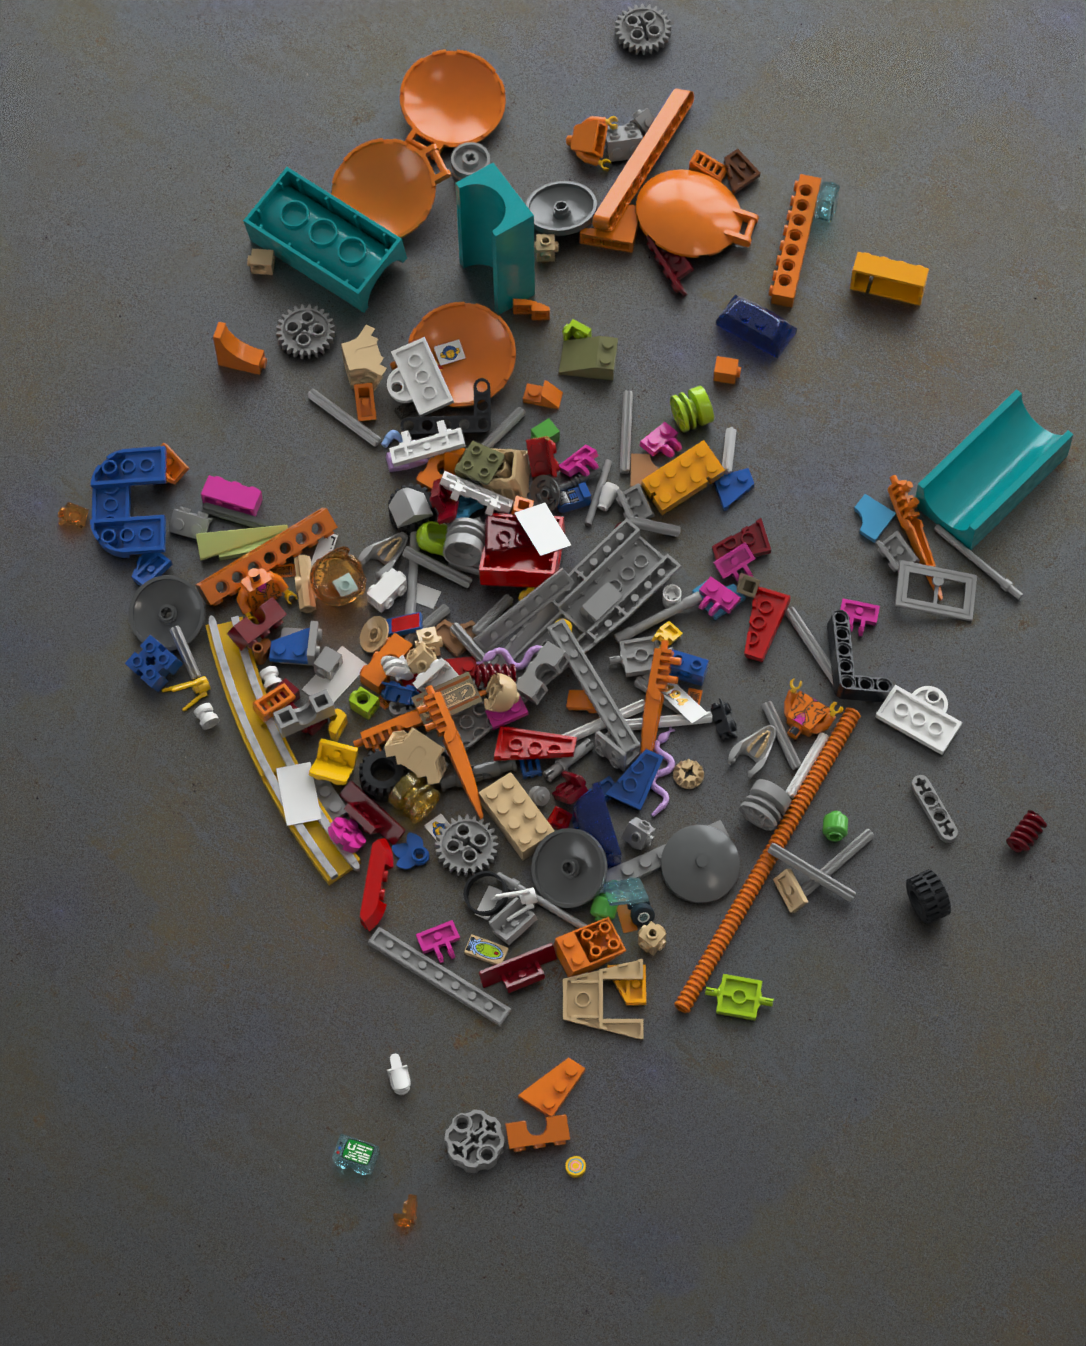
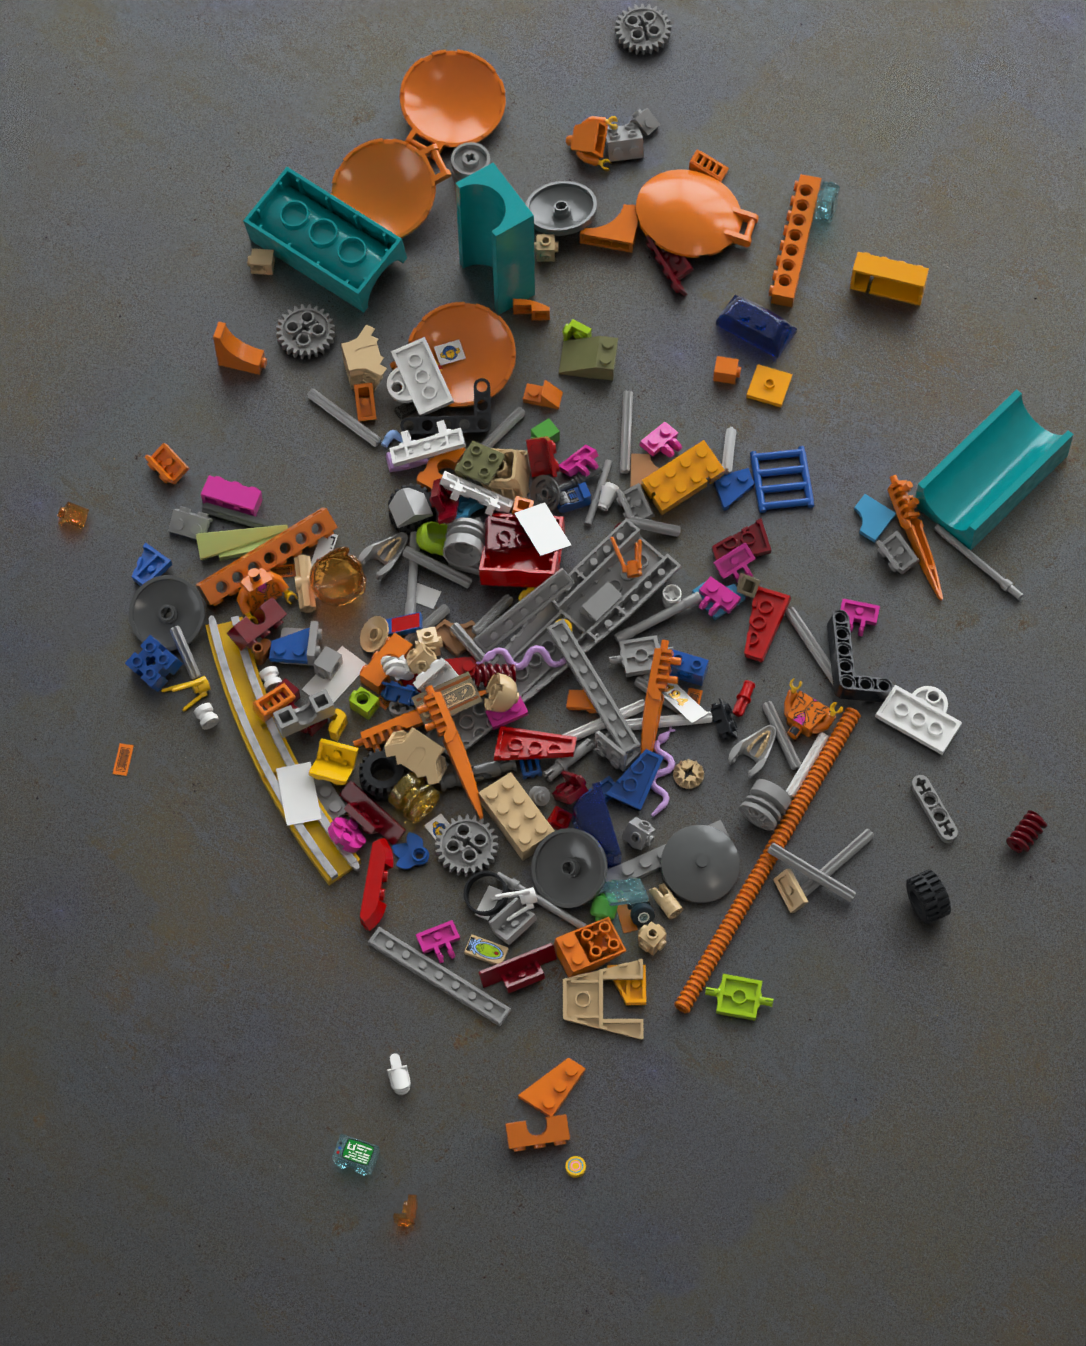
(112, 502): blue plate -> none
(123, 759): none -> sticker
(345, 585): light aqua bracket -> none
(387, 590): white brick -> none
(450, 462): orange sticker -> none
(488, 1141): light grey connector -> none
(548, 659): light grey arch -> none
(633, 567): none -> orange plant
(643, 159): beam -> none
(666, 901): none -> tan hinge
(667, 632): yellow plate -> none
(692, 408): lime wheel -> none
(739, 171): reddish brown wing -> none
(743, 698): none -> red axle
(769, 385): none -> light orange plate
(803, 468): none -> blue bar
(835, 826): bright green head -> none
(938, 575): light grey door -> none

